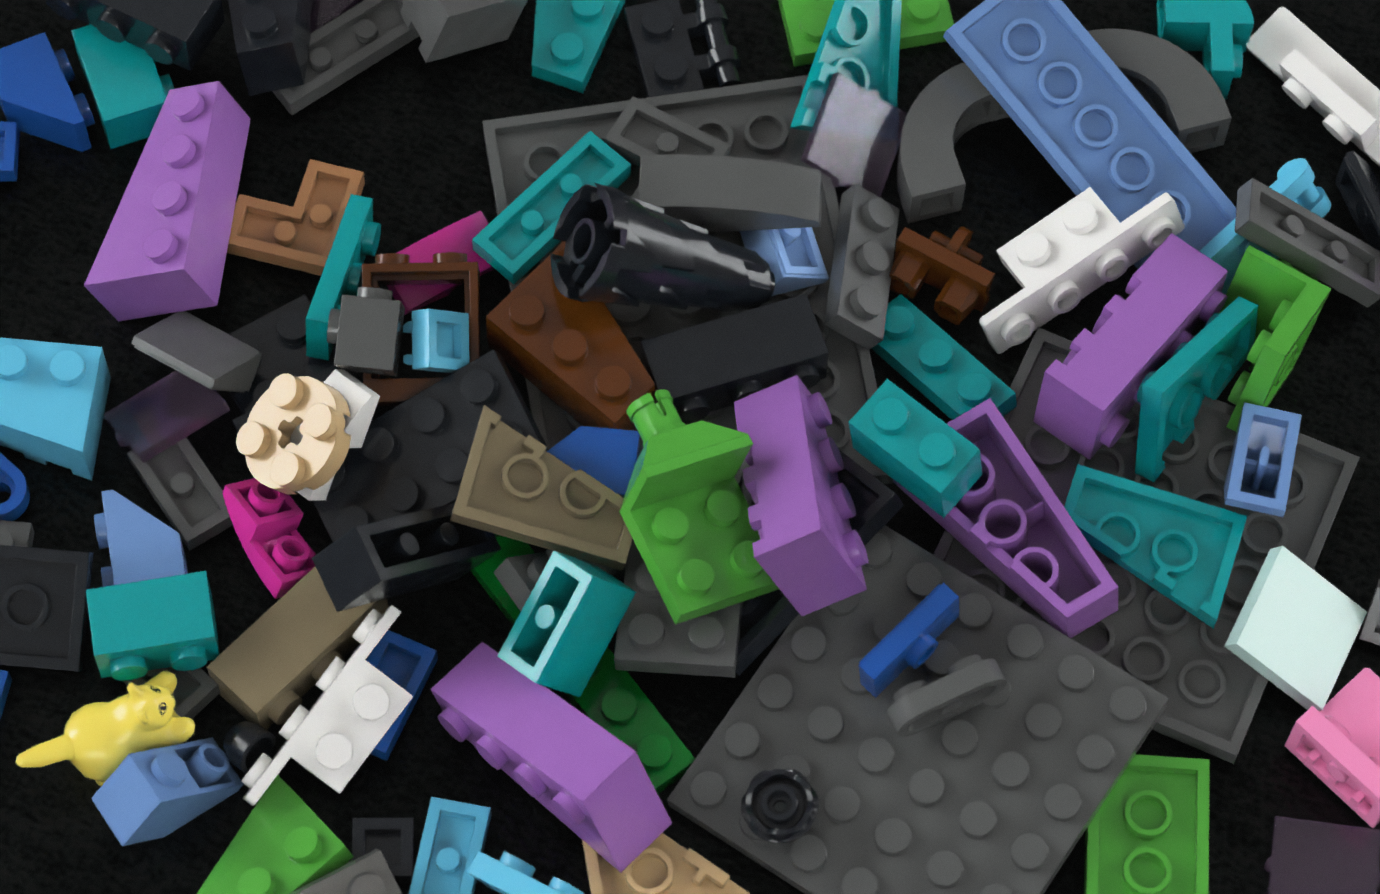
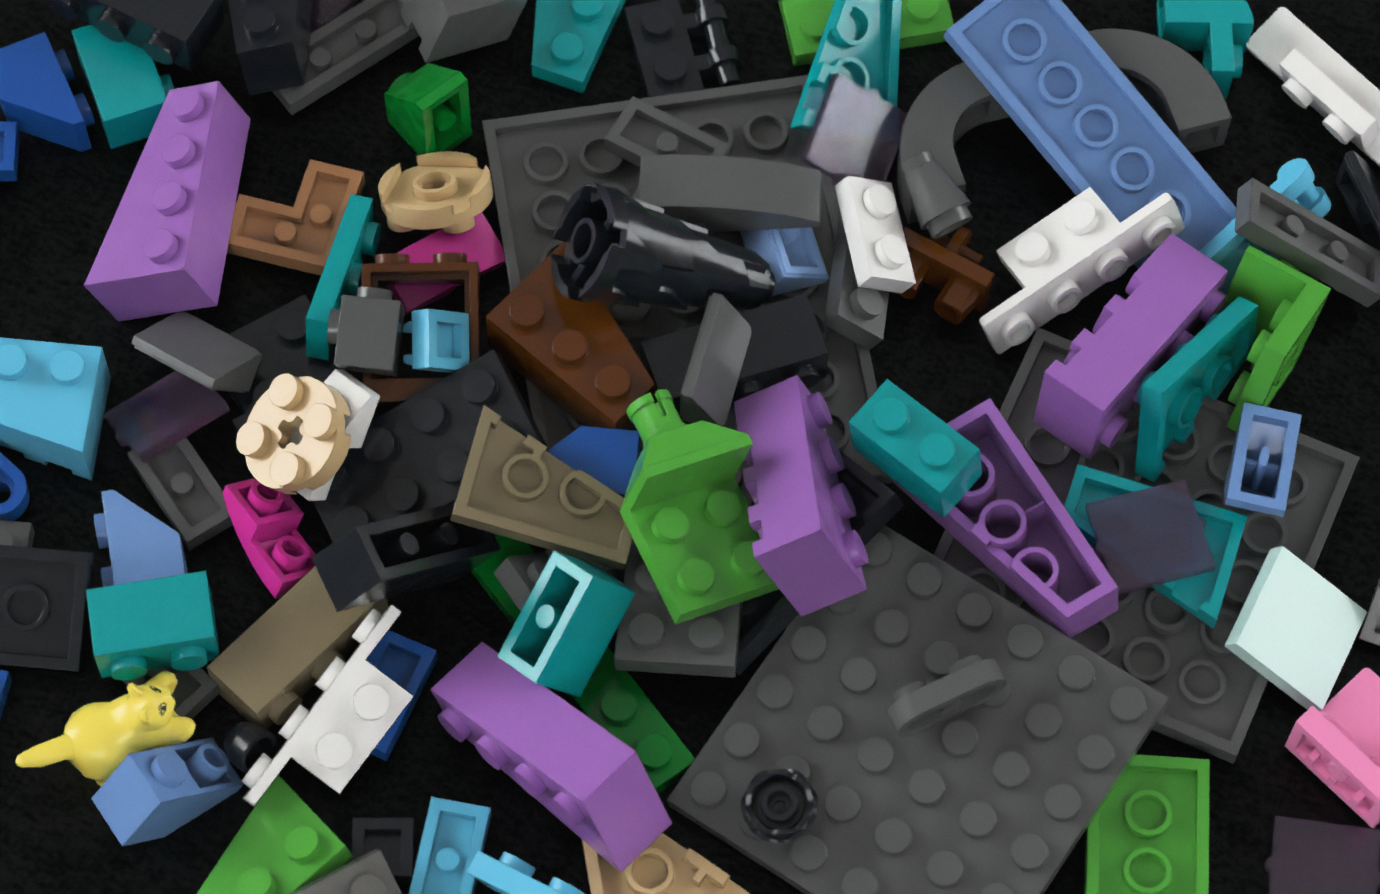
(430, 108): none -> green slope
(436, 194): none -> tan plate
(527, 226): teal plate -> none
(715, 363): none -> dark grey slope
(874, 234): none -> white plate
(910, 641): blue plate -> none
(935, 196): none -> dark grey cone
(938, 363): teal plate -> none
(1150, 536): none -> piece

